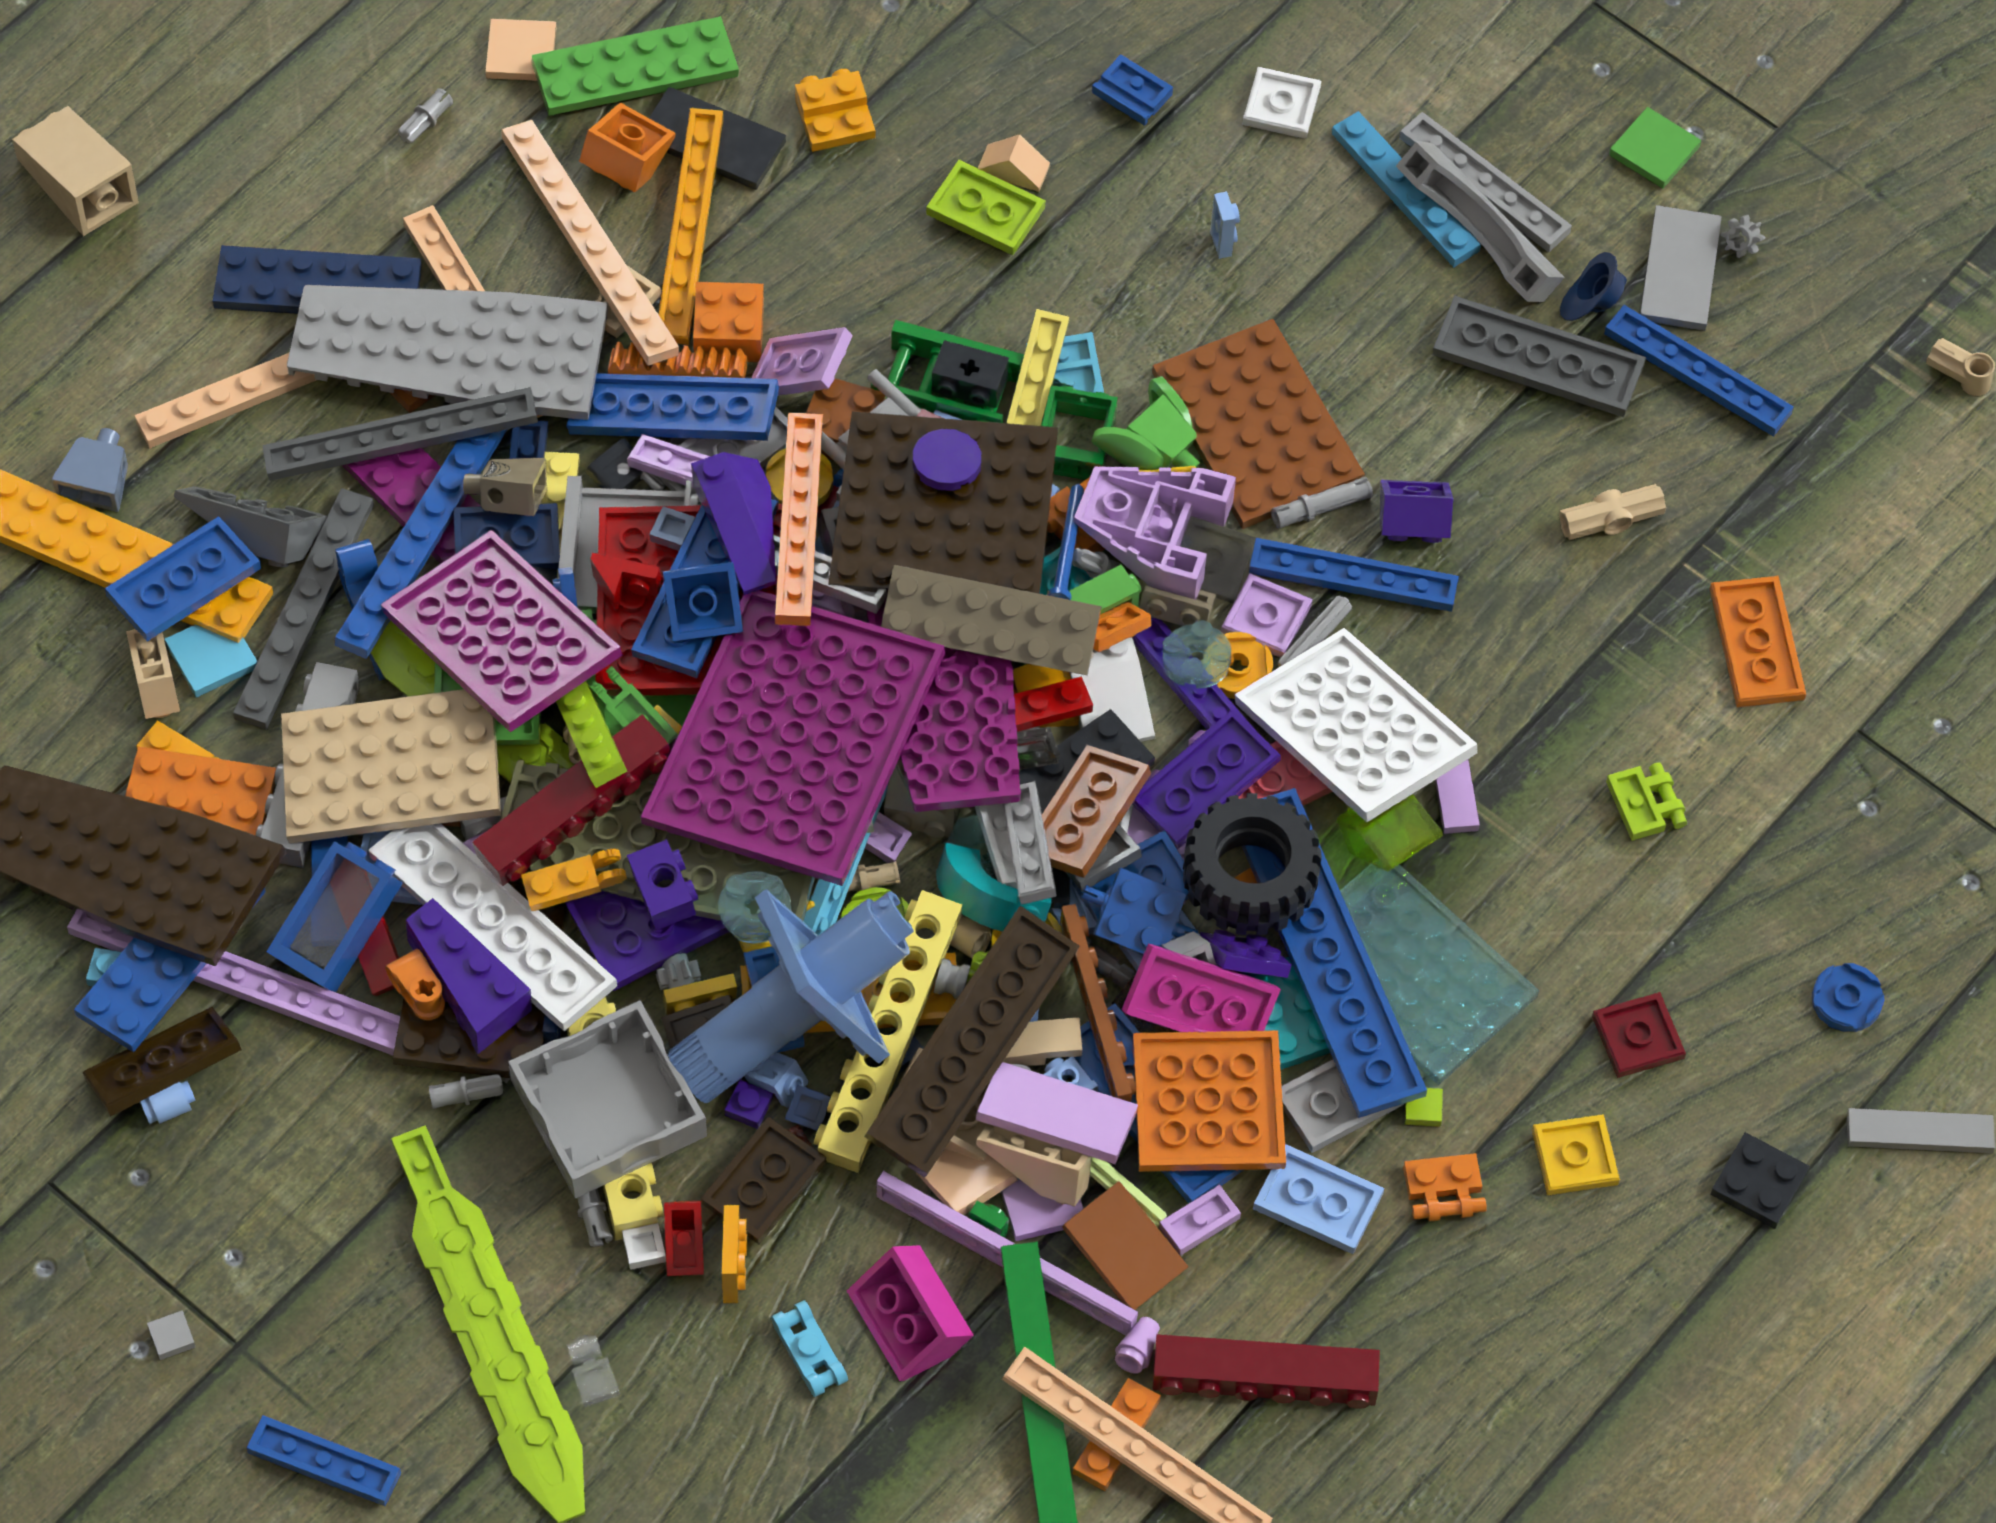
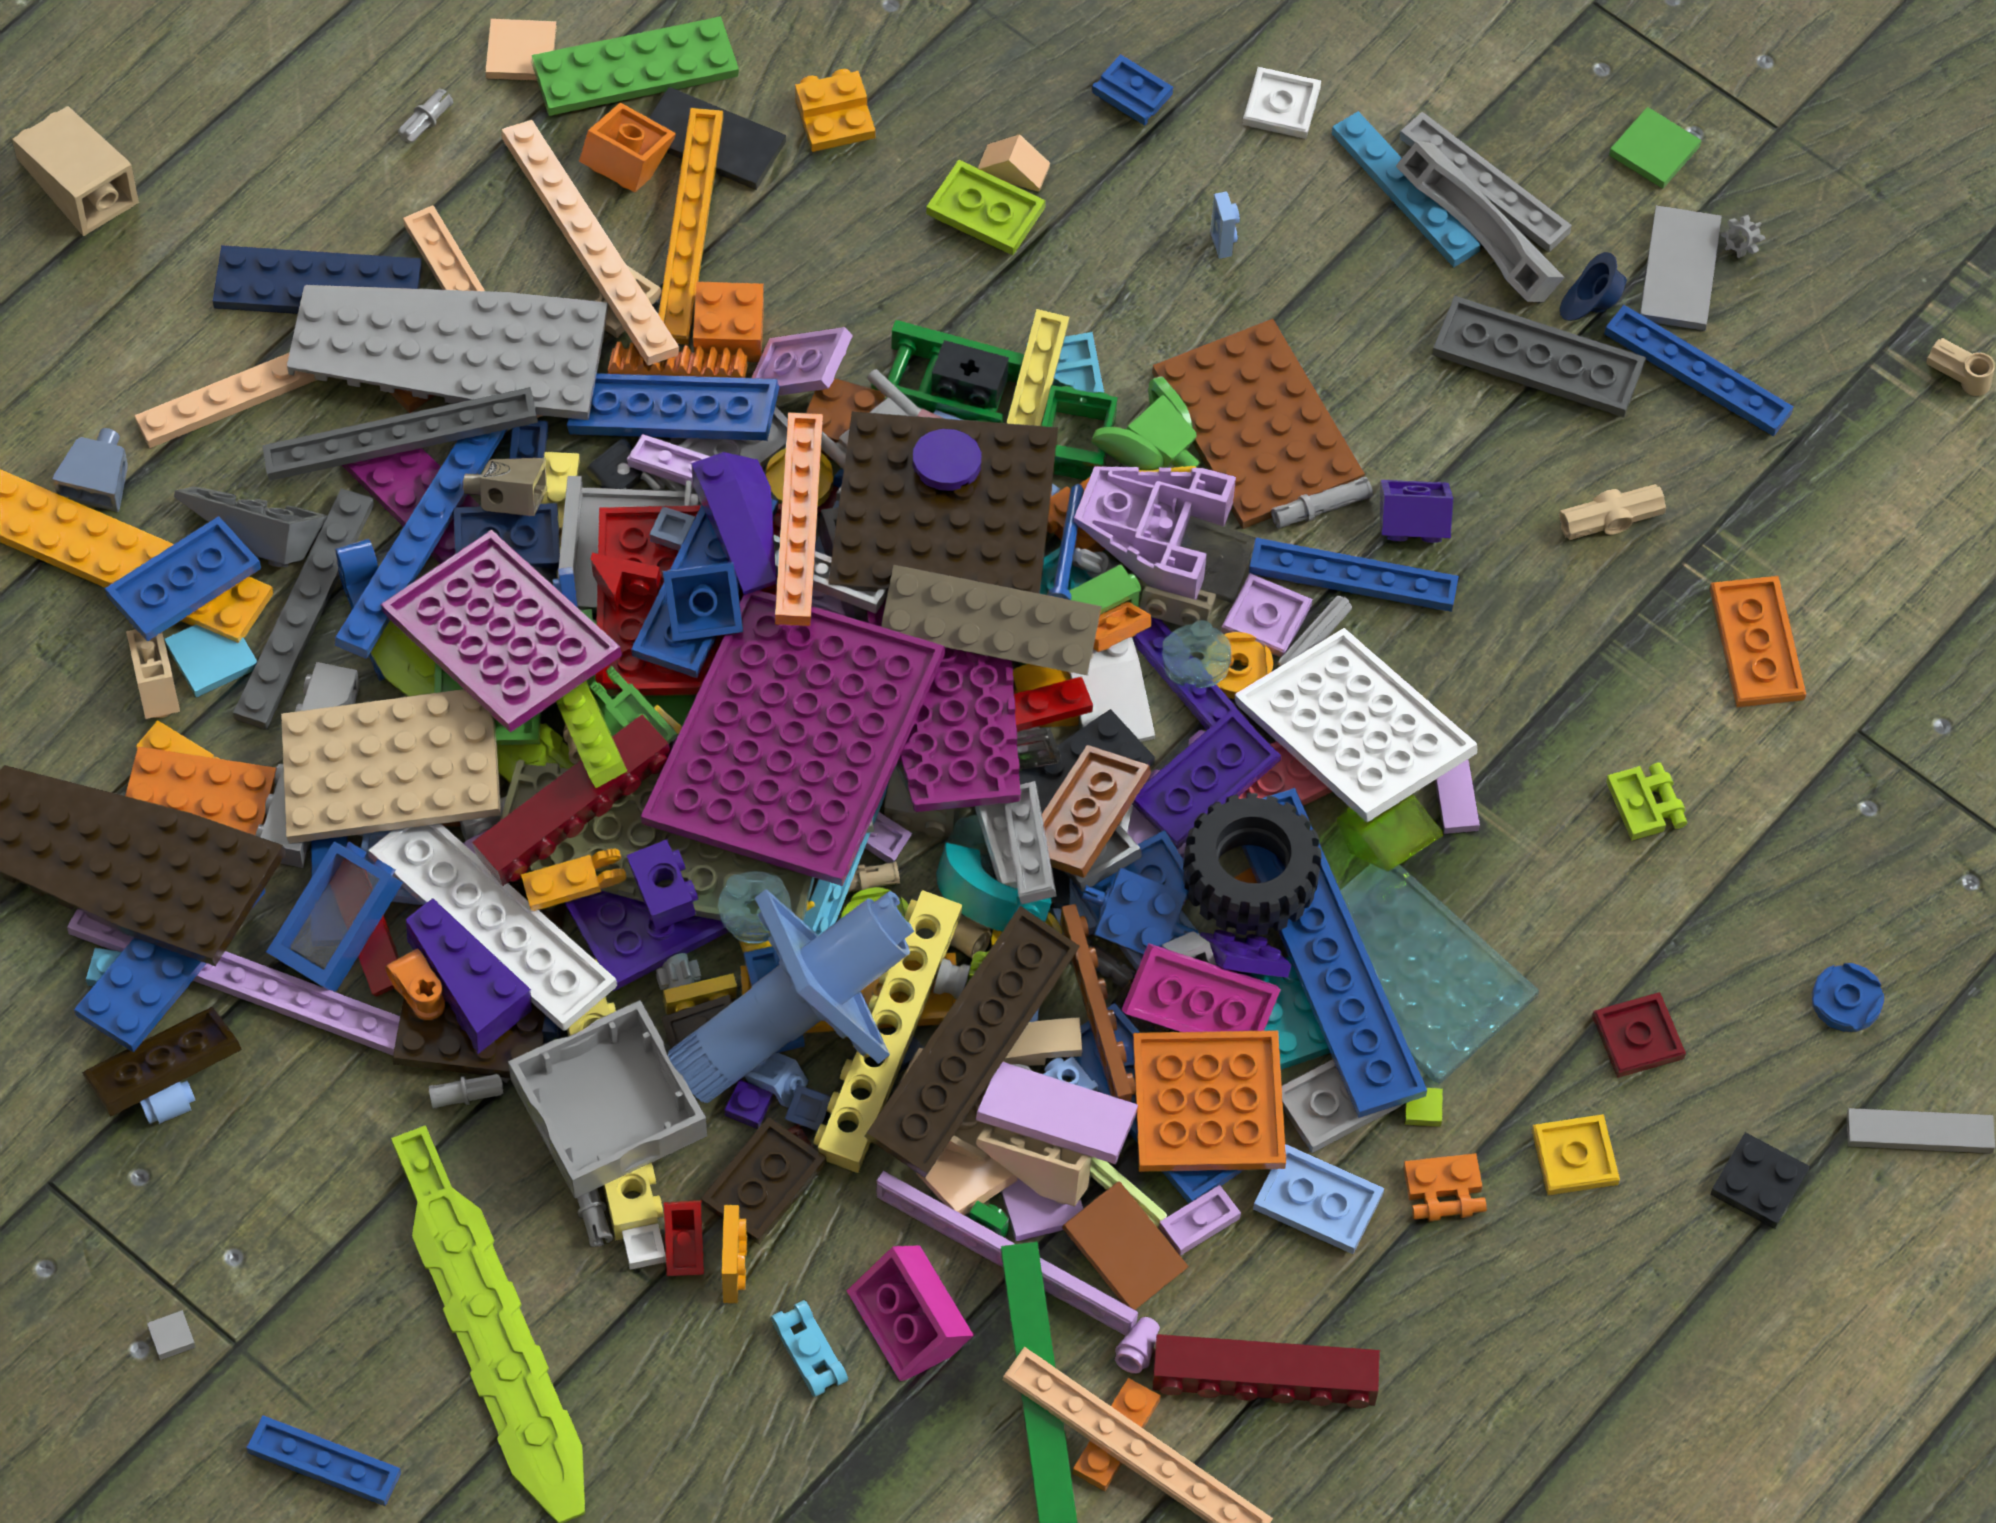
(593, 1377): clear plate -> none

